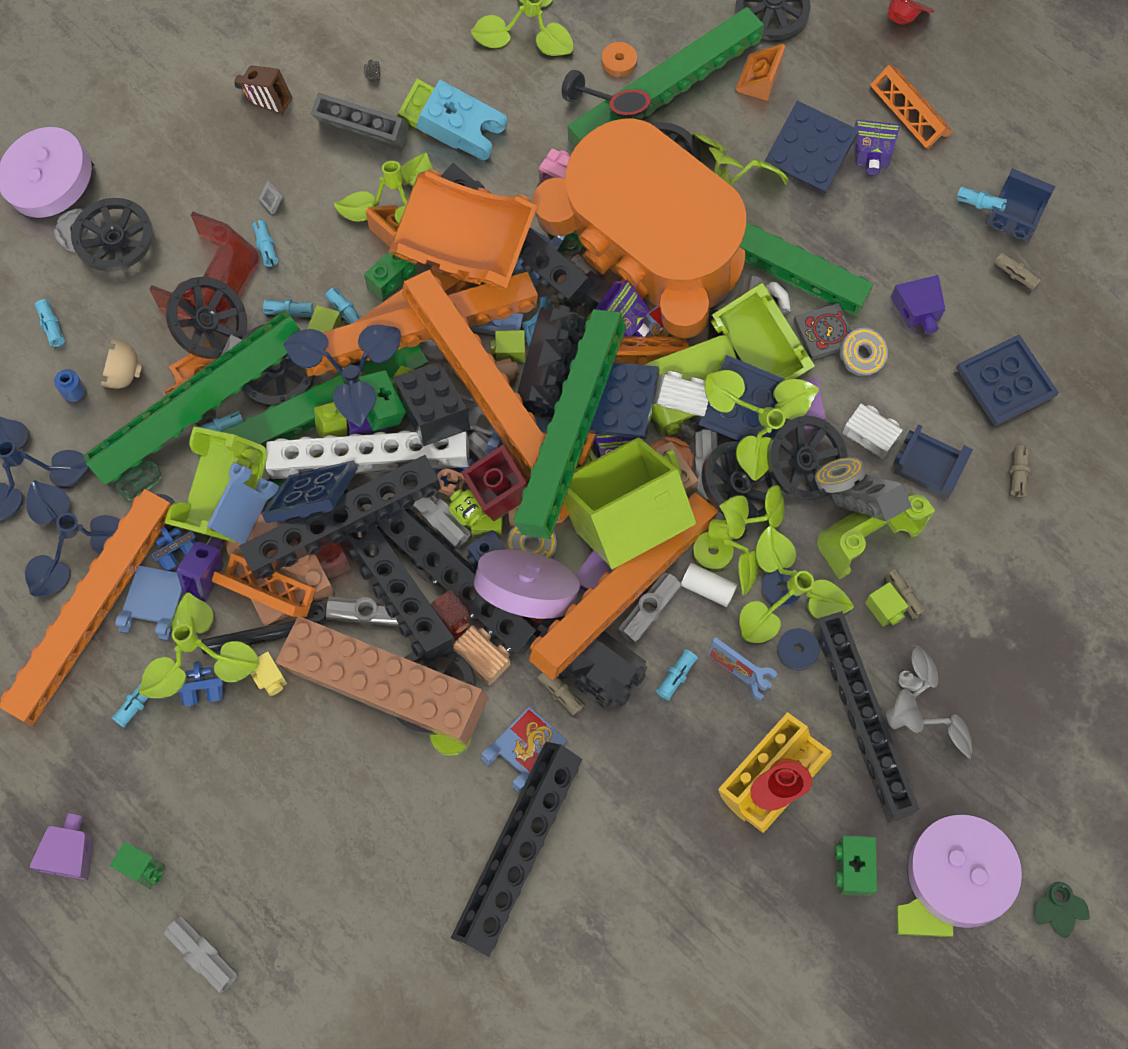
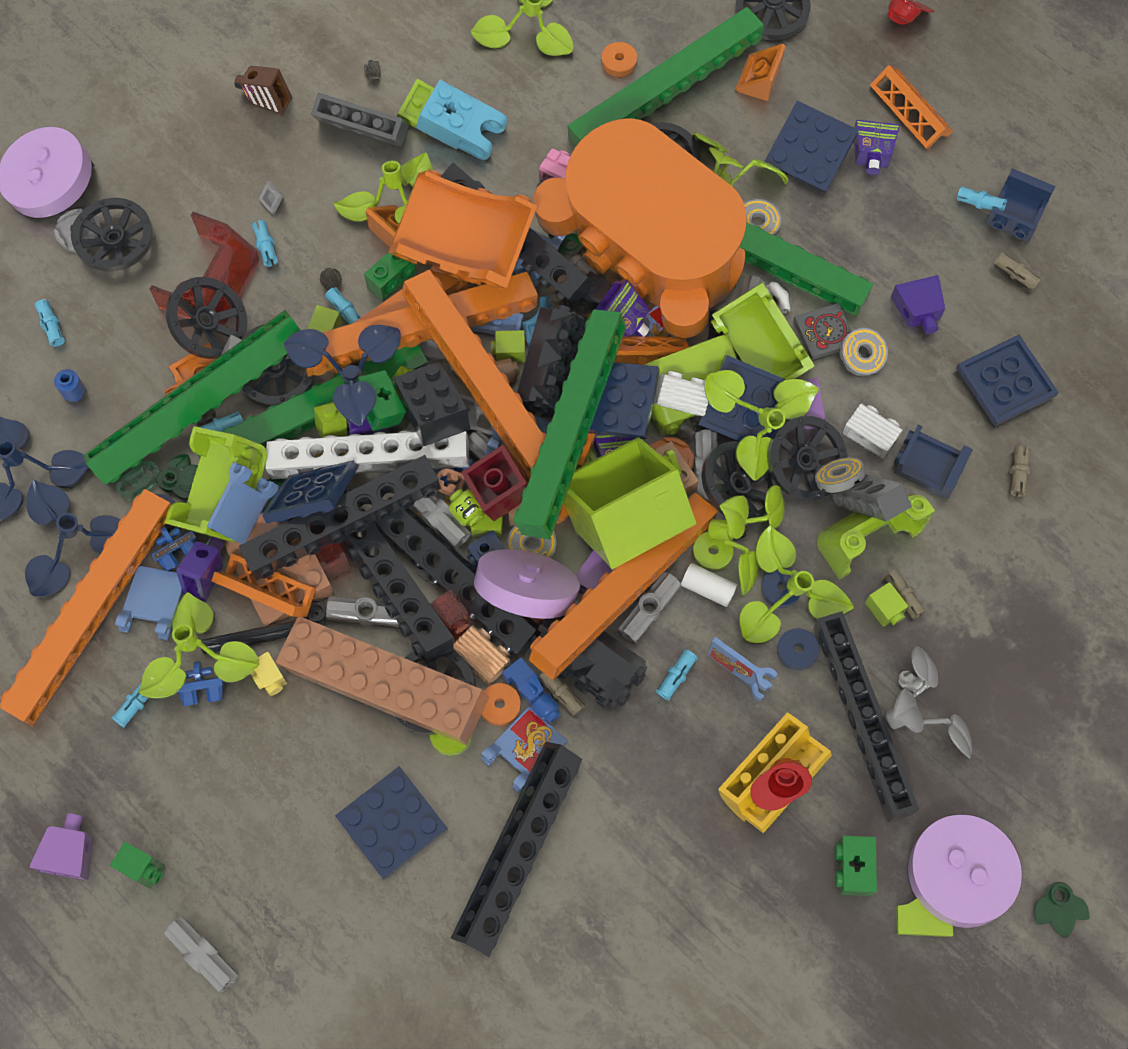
(121, 365): tan cylinder -> none
(183, 474): none -> dark green plate
(300, 309): medium azure pin -> none
(330, 278): none -> clear smoke plate
(391, 823): none -> dark blue plate
(511, 709): none -> orange piece
(531, 690): none -> blue piece
(623, 104): black piece -> none
(766, 211): none -> light grey tile

